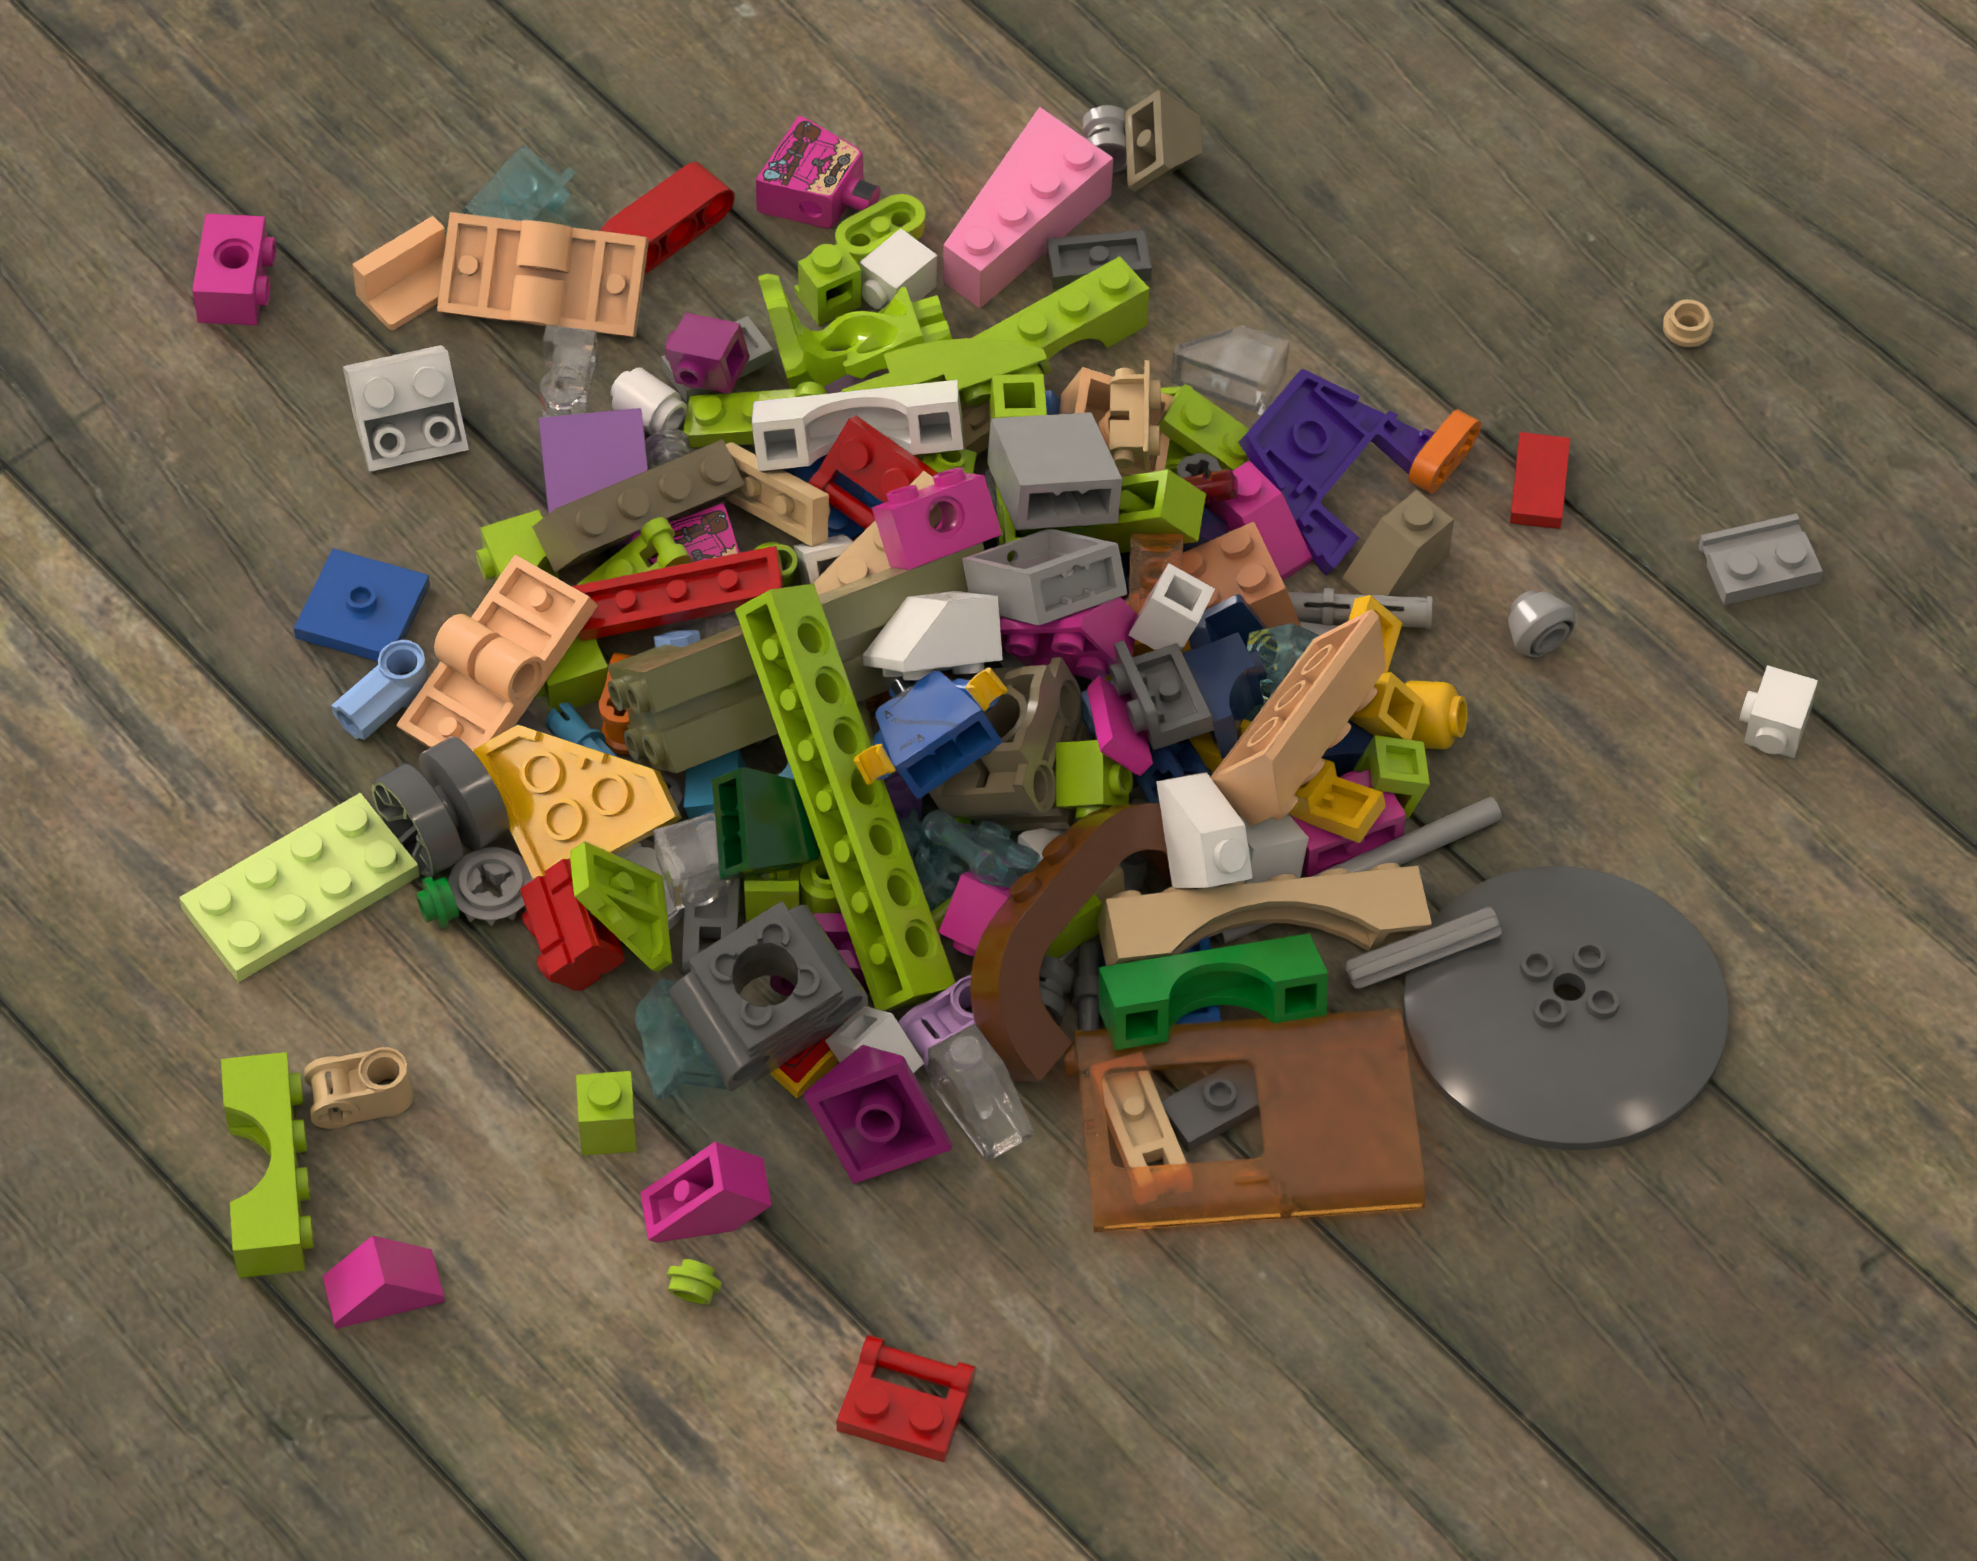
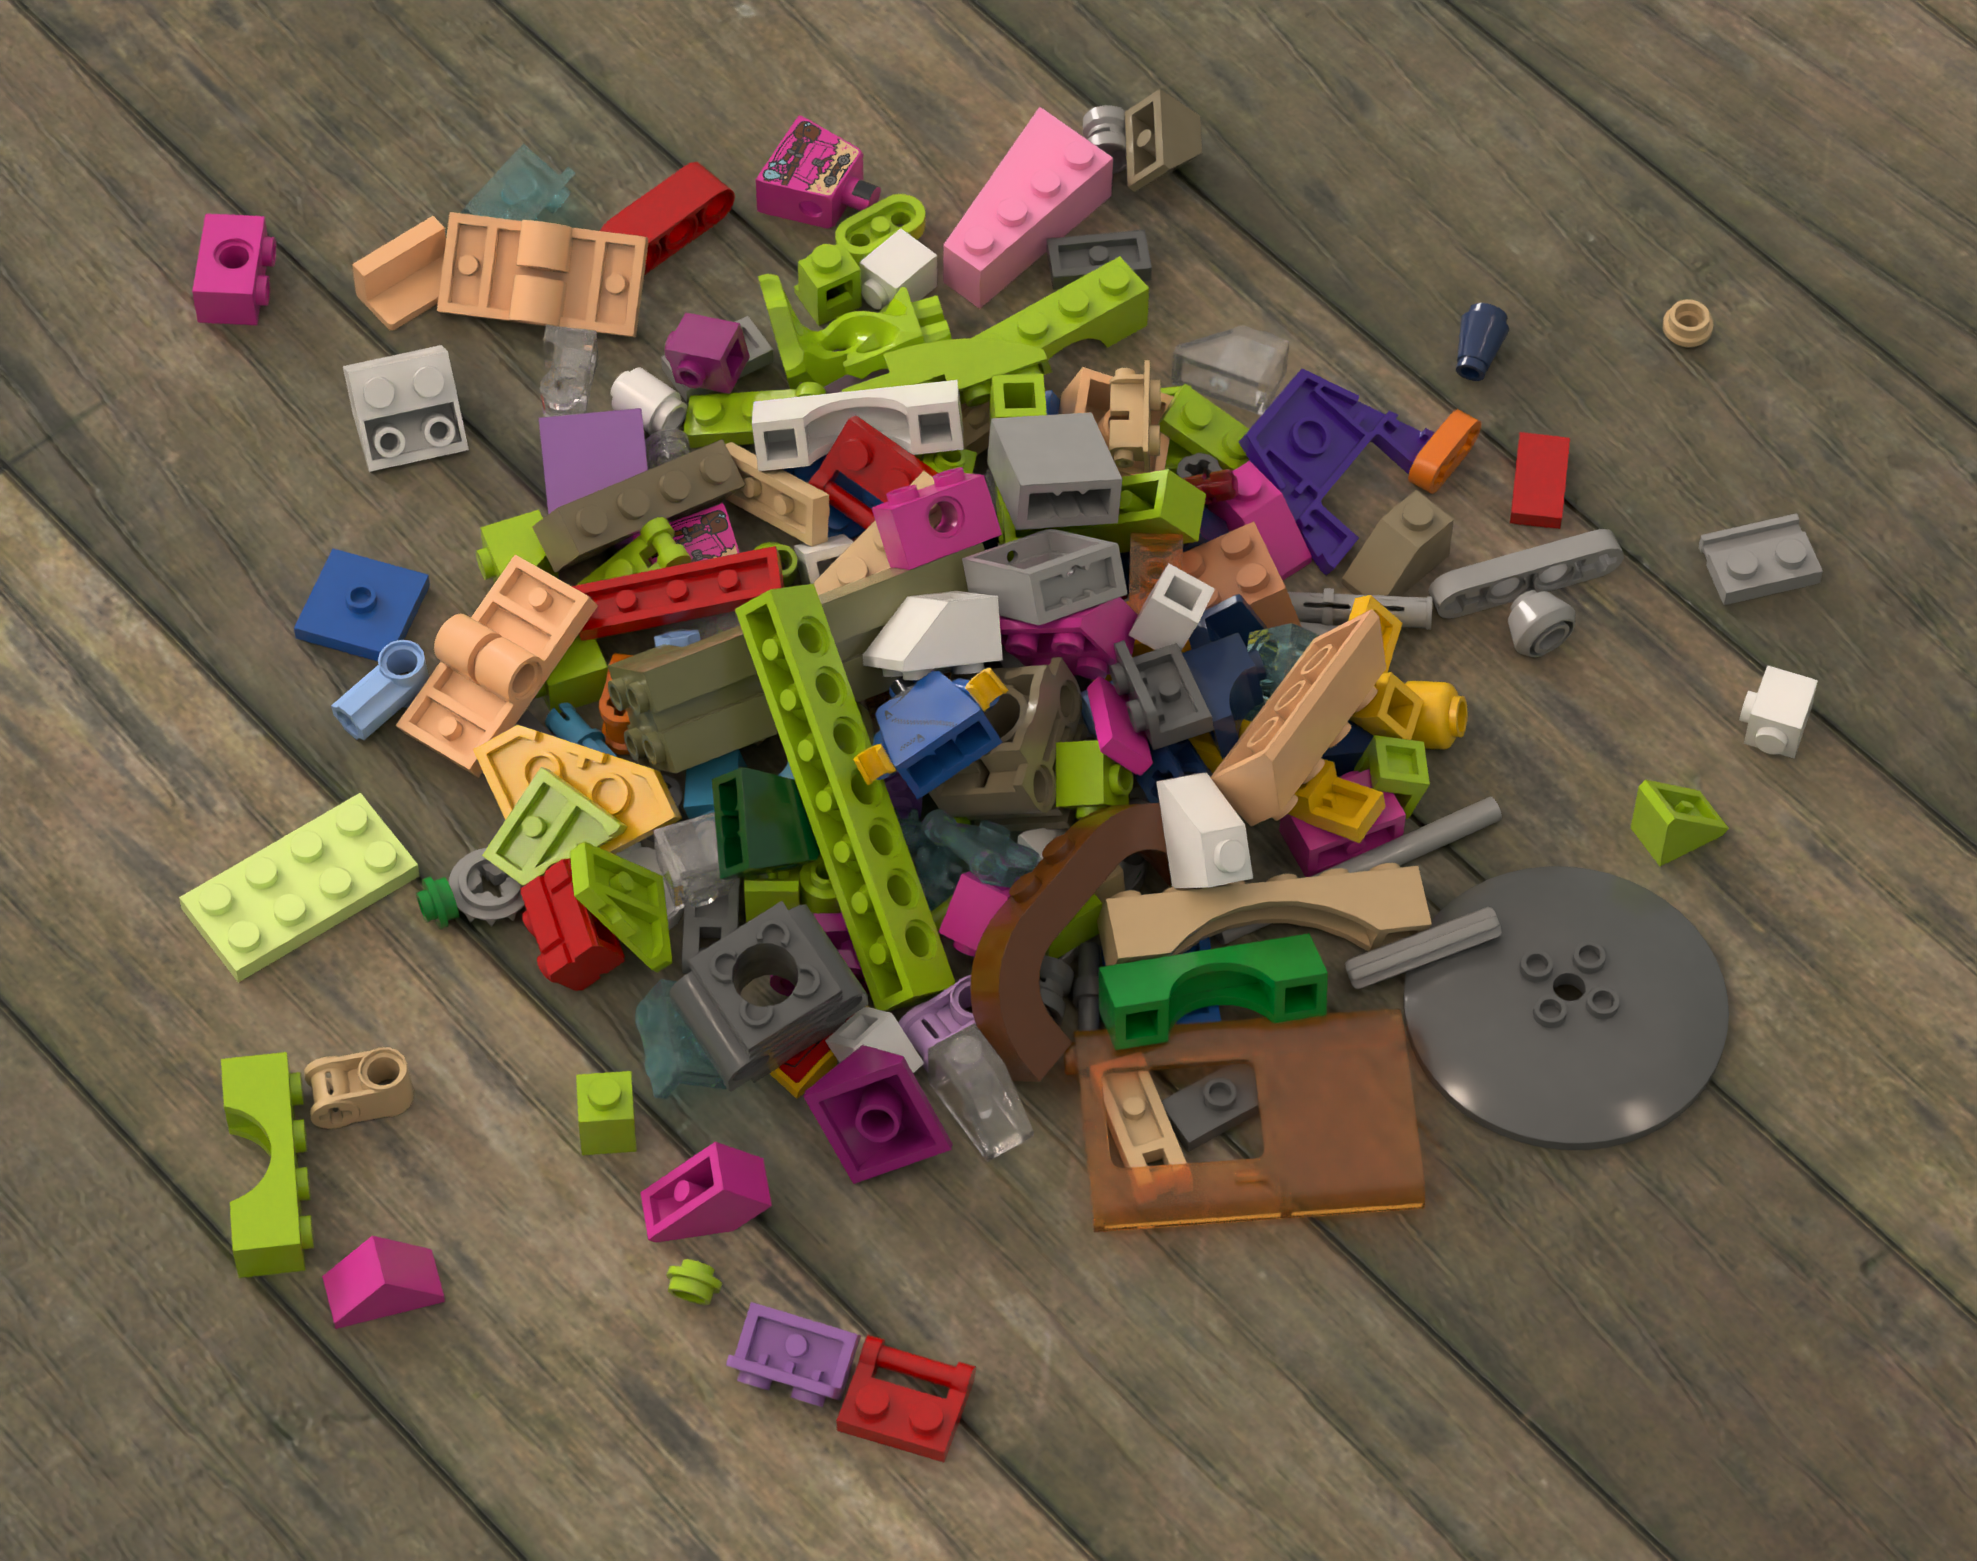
(441, 805): dark grey wheel -> none
(546, 826): none -> lime wing
(794, 1352): none -> medium lavender bracket
(1275, 848): white brick -> none
(1480, 339): none -> dark blue cone
(1536, 569): none -> light grey beam
(1673, 820): none -> lime slope

